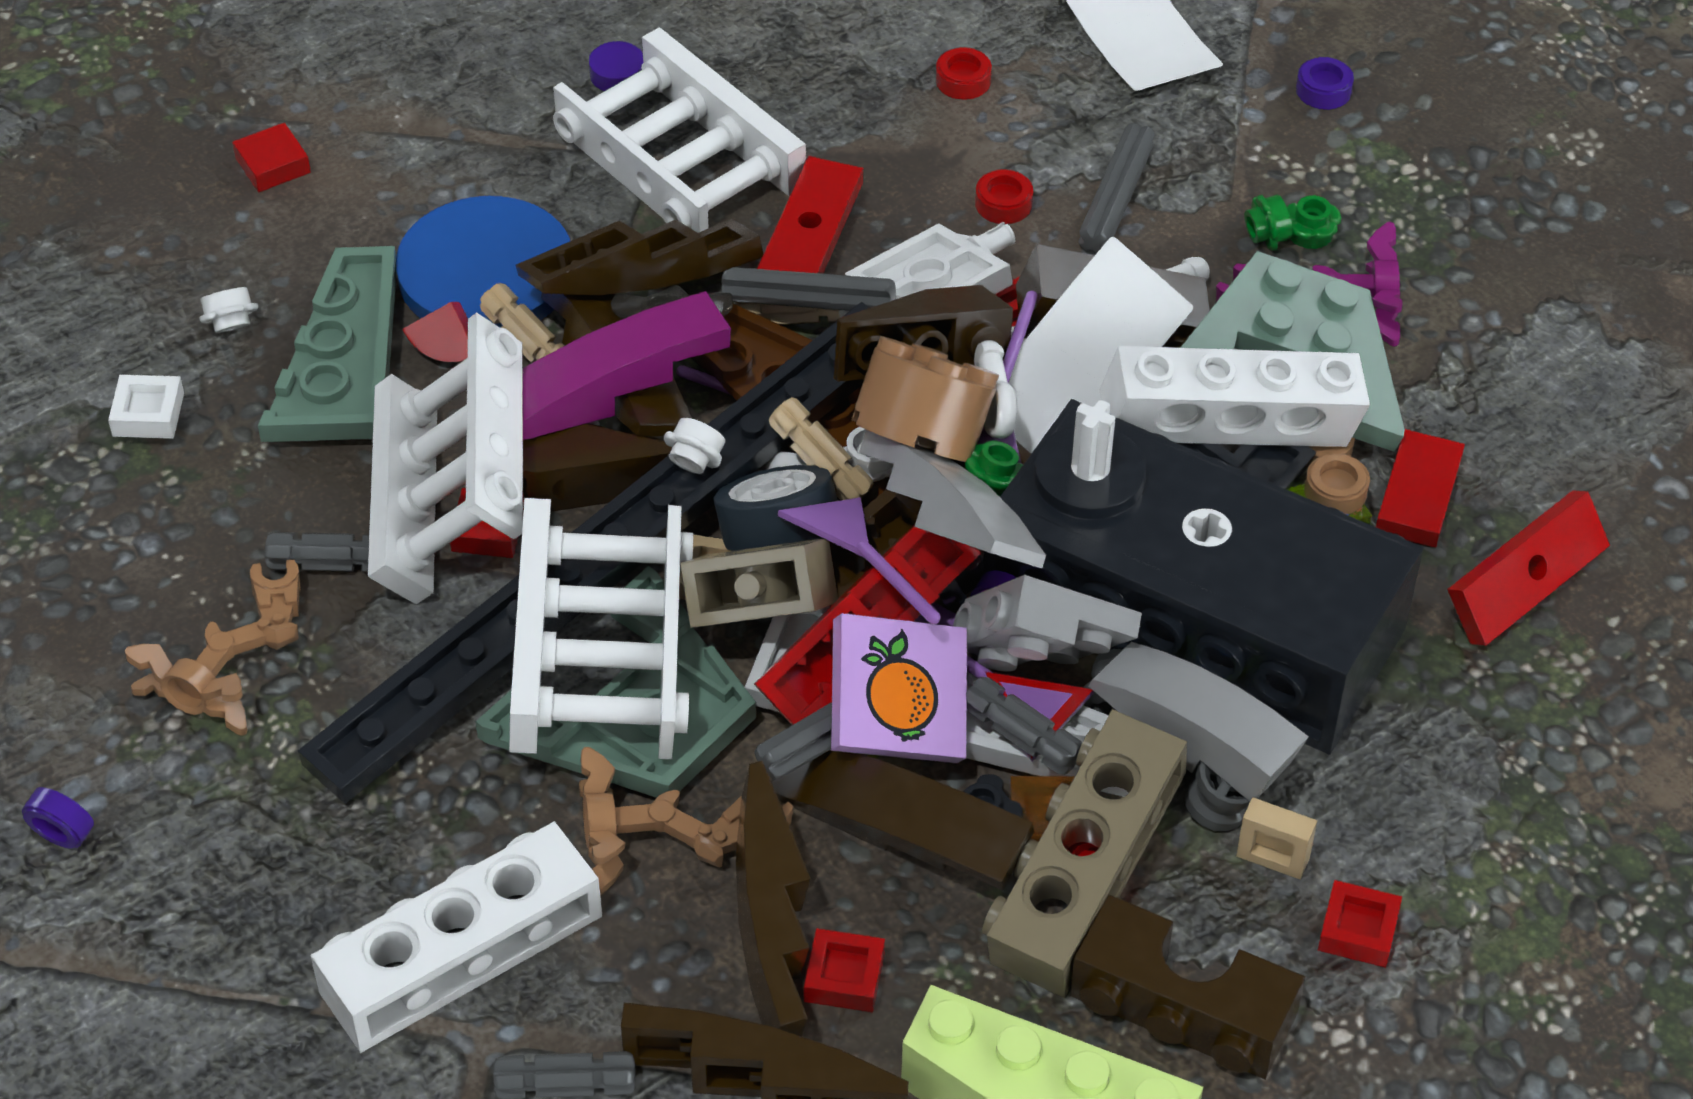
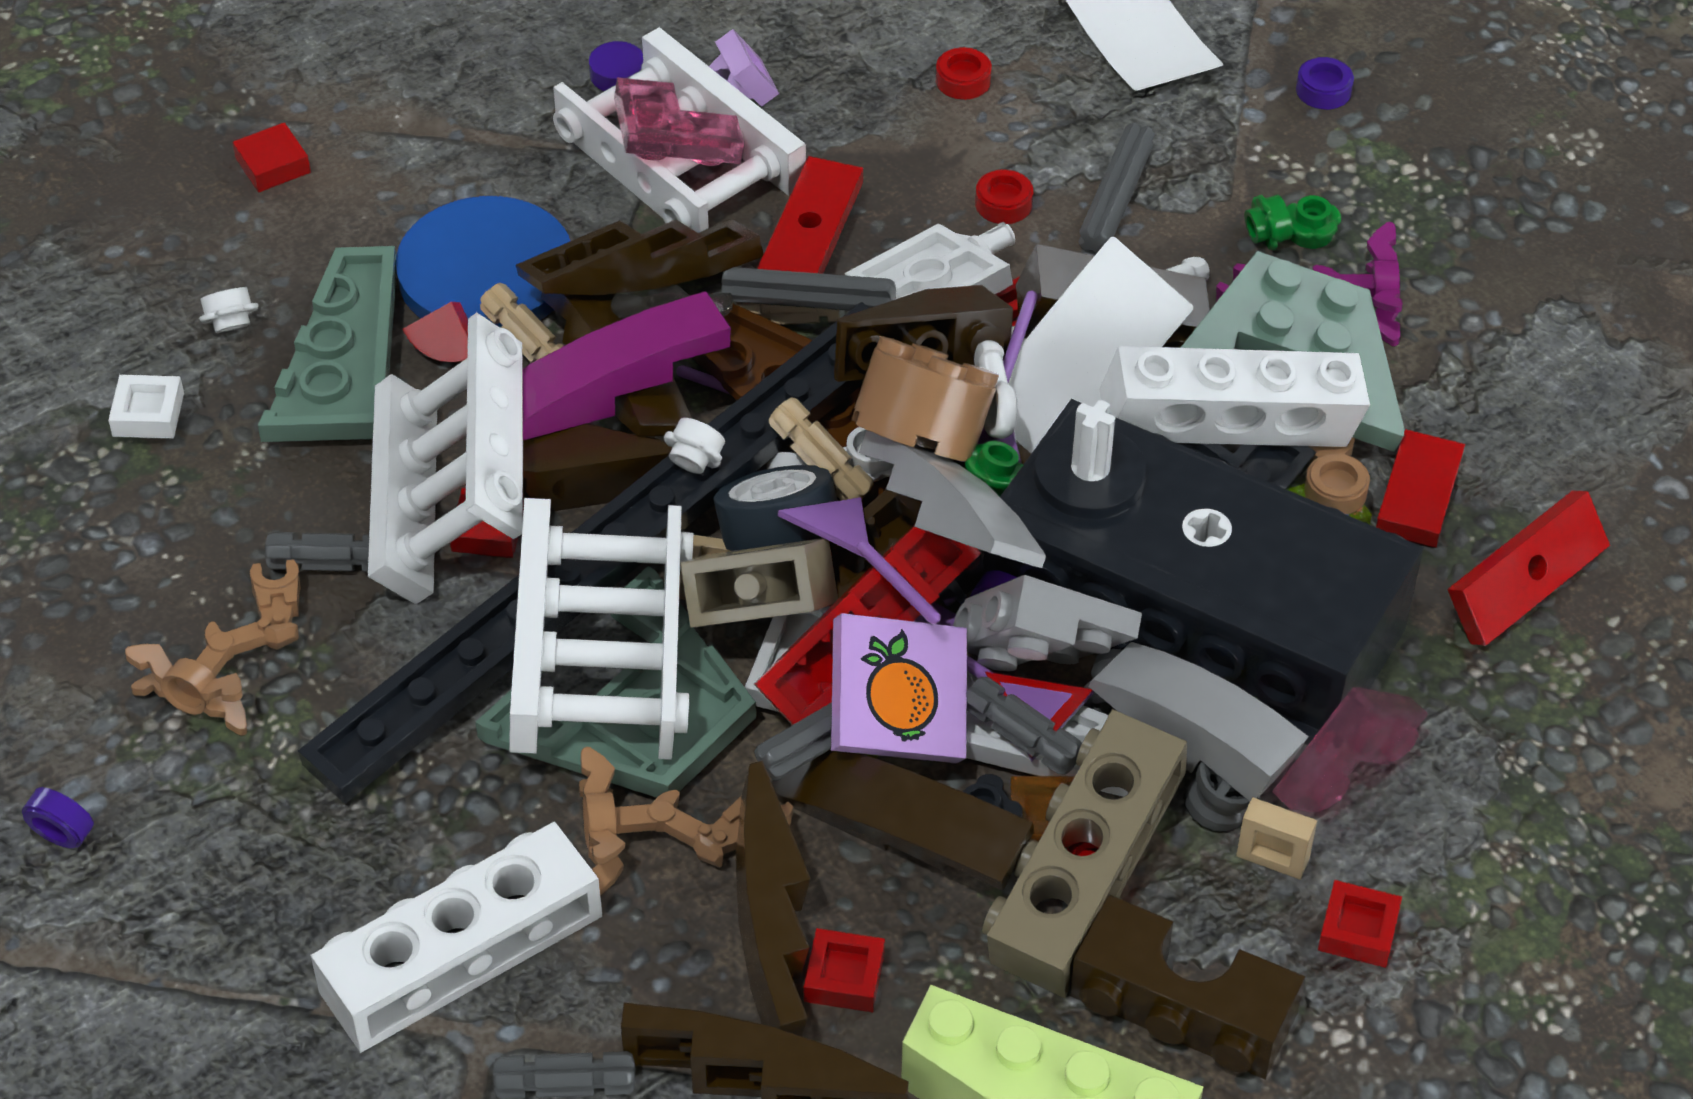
(658, 129): none -> clear pink plate
(743, 68): none -> lavender tile
(1363, 728): none -> clear pink plate

